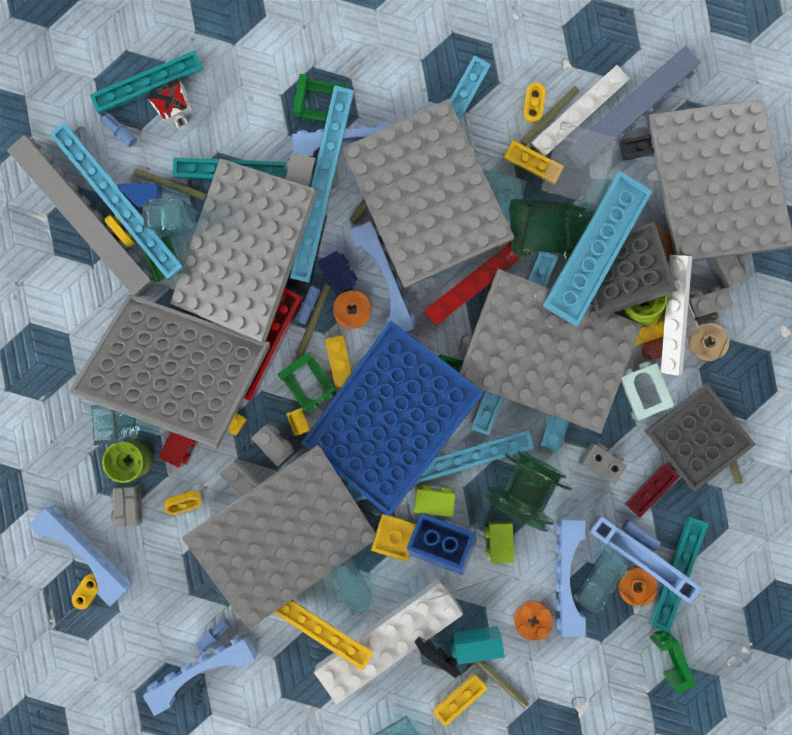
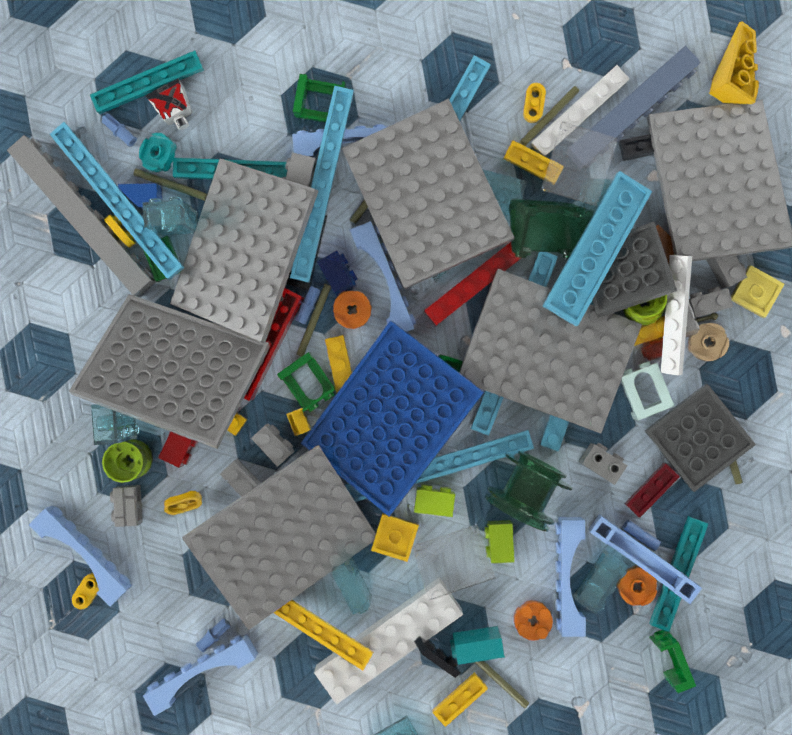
(166, 155): none -> teal plate
(441, 544): blue brick -> none
(735, 75): none -> yellow wedge
(757, 292): none -> light yellow plate

